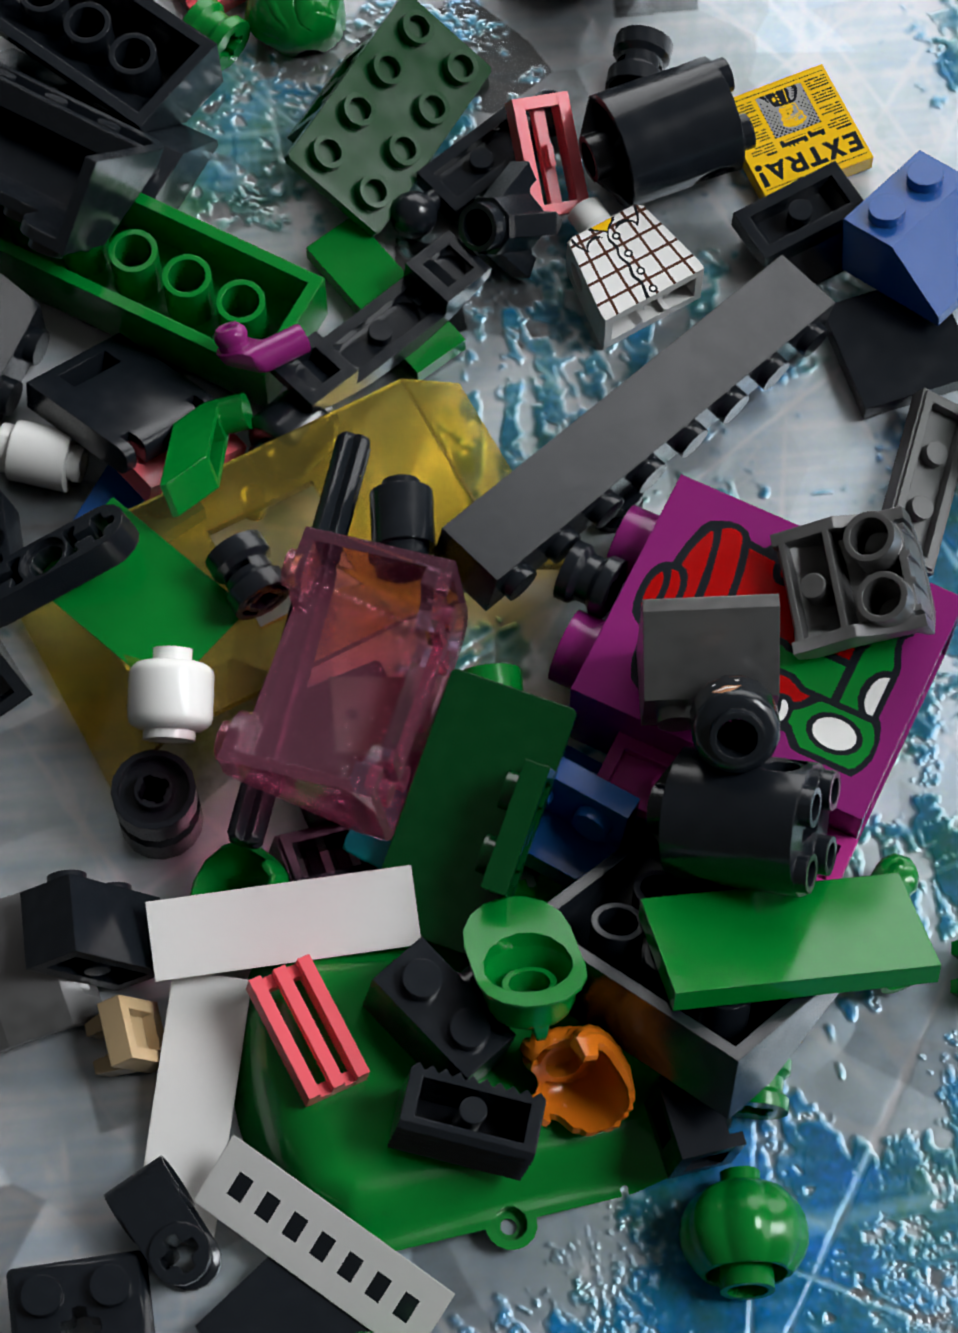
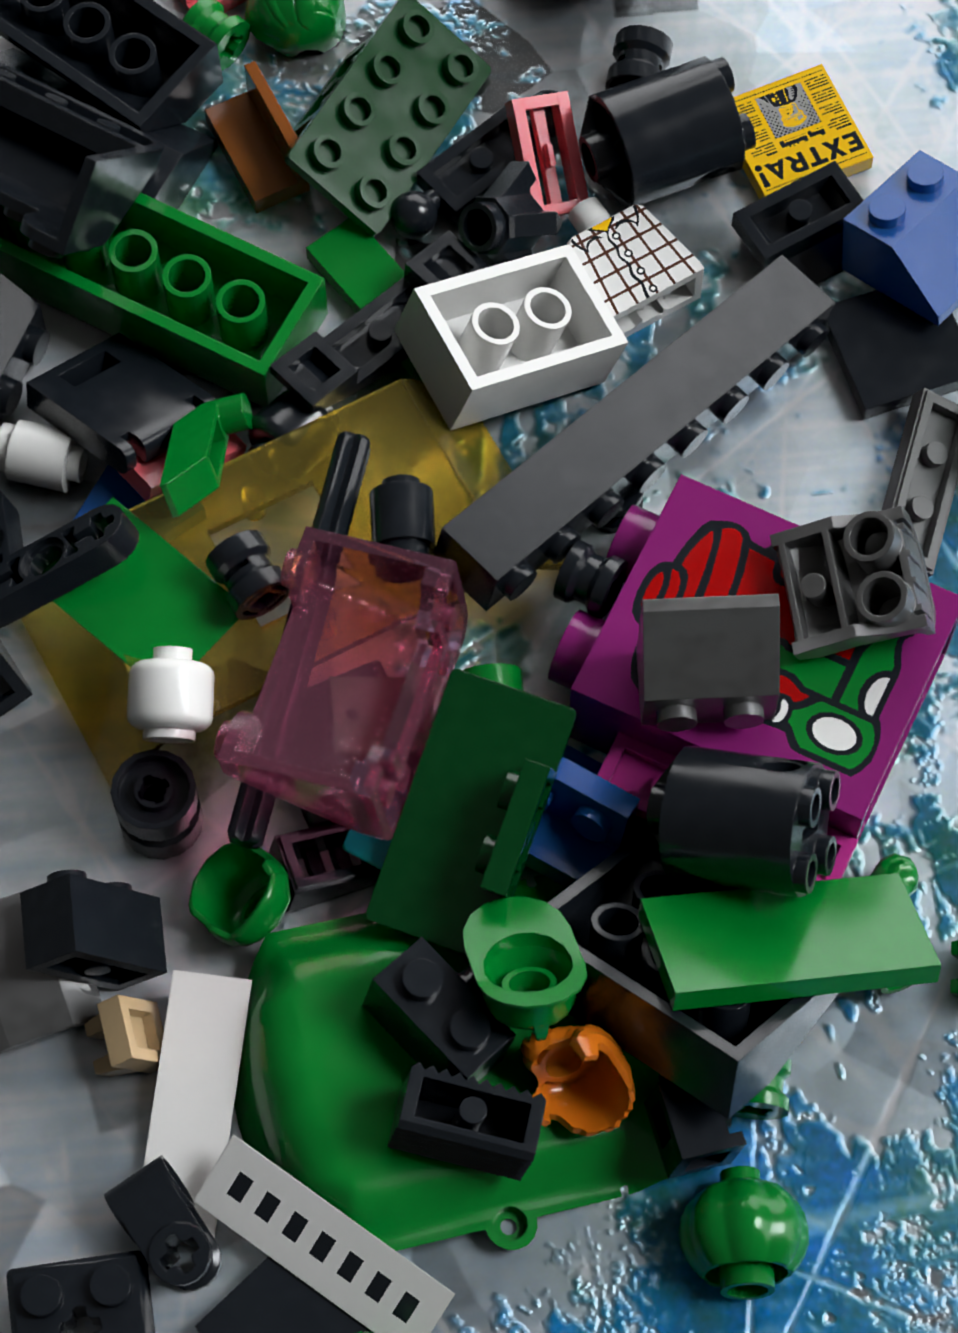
(255, 141): none -> dark orange panel
(259, 355): magenta arm -> none
(282, 923): white sticker -> none
(283, 979): coral tile -> none
(509, 336): none -> white brick
(734, 744): black head -> none

